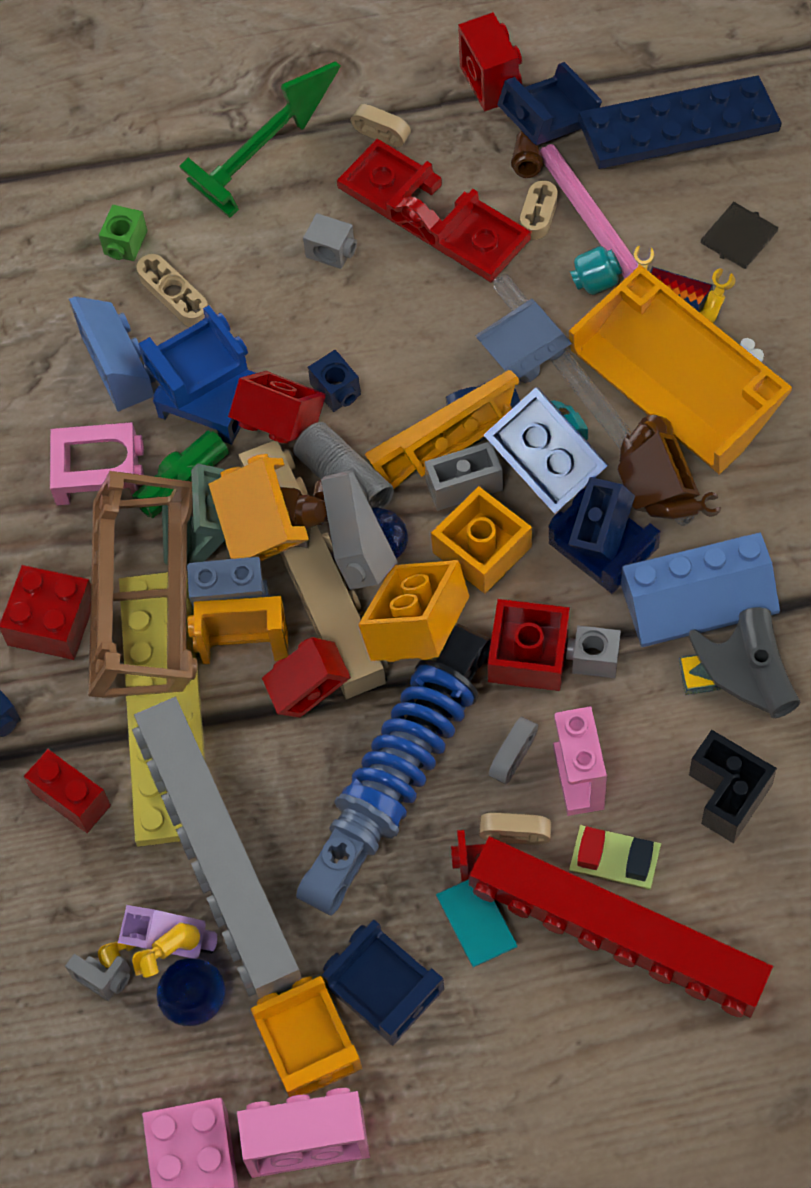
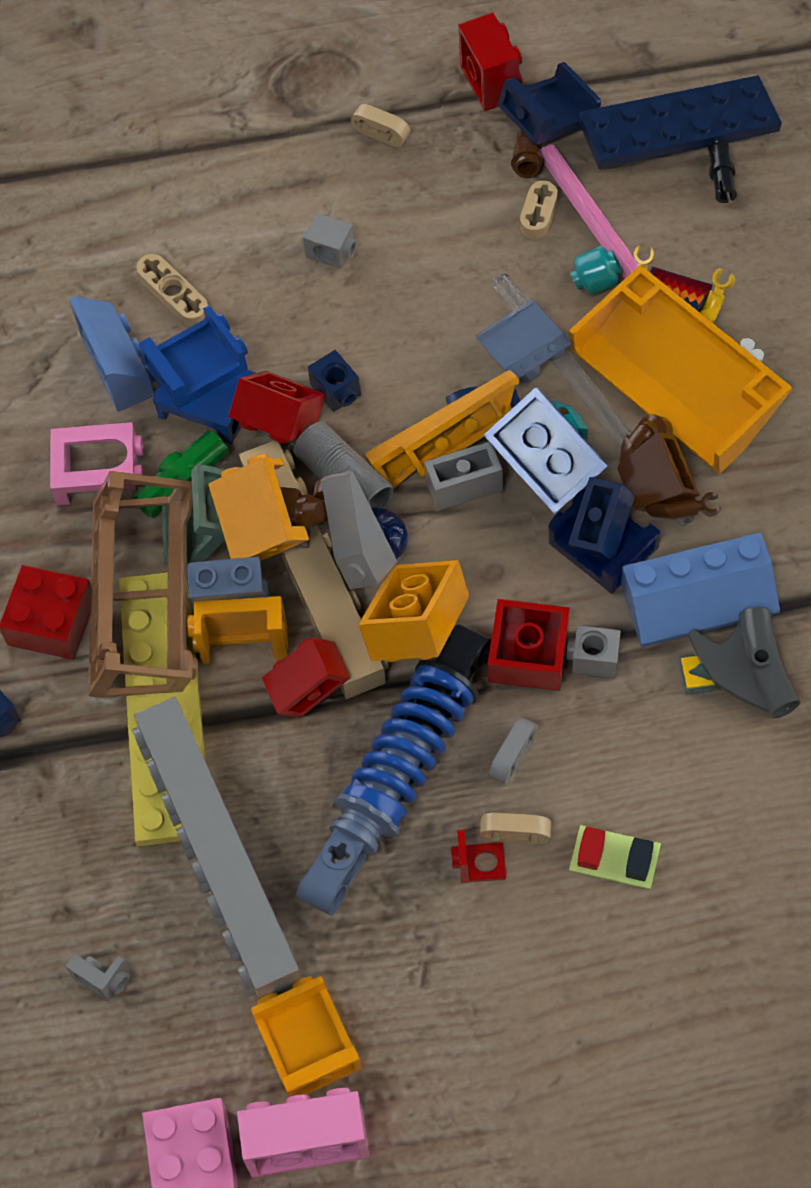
(67, 791): red brick -> none
(123, 233): bright green brick -> none
(161, 936): torso -> none
(190, 992): clear blue piece -> none
(302, 99): green piece -> none
(381, 982): dark blue panel -> none
(469, 233): red plate -> none
(476, 924): teal piece -> none
(483, 538): light orange brick -> none
(580, 761): bright pink panel -> none
(619, 927): red brick -> none
(722, 171): none -> black pin
(738, 783): black brick -> none
(739, 235): clear smoke piece -> none

